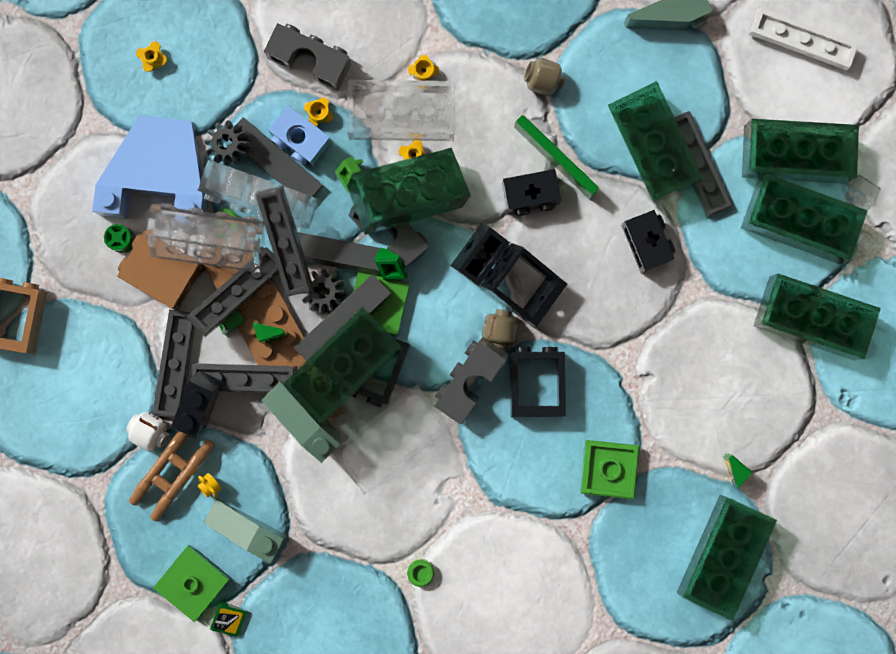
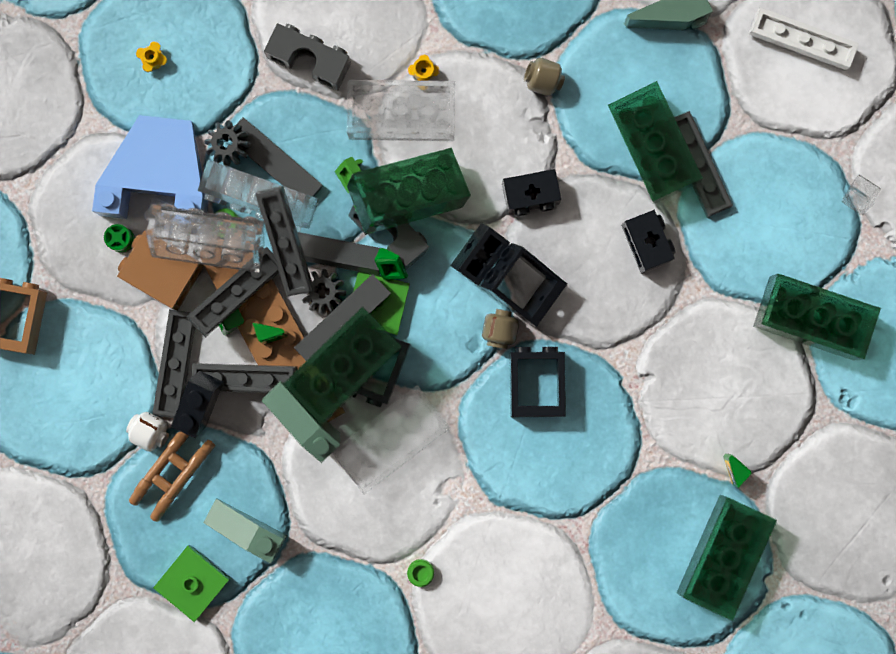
(209, 486): yellow plate -> none
(228, 619): slope -> none
(291, 123): light blue brick -> none
(321, 104): yellow plate -> none
(415, 147): yellow plate -> none
(483, 360): dark grey arch -> none
(555, 156): green tile -> none
(609, 469): bright green plate -> none
(800, 150): clear green brick -> none
(804, 219): clear green brick -> none

